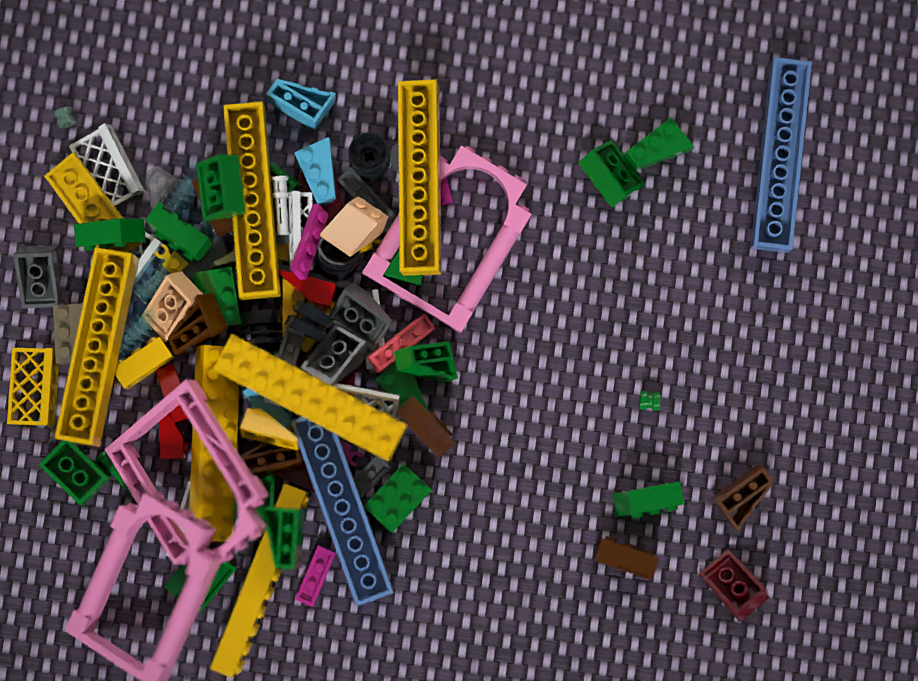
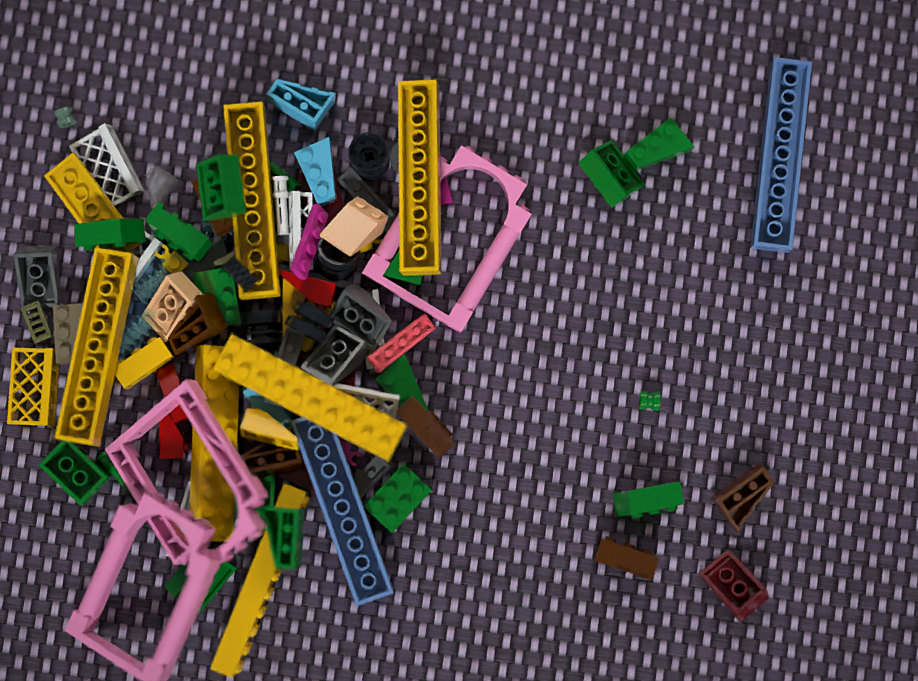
(49, 333): none -> olive slope
(180, 195): clear light blue piece -> none
(239, 273): none -> black tyre
(315, 576): dark pink plate -> none
(427, 361): green wedge -> none

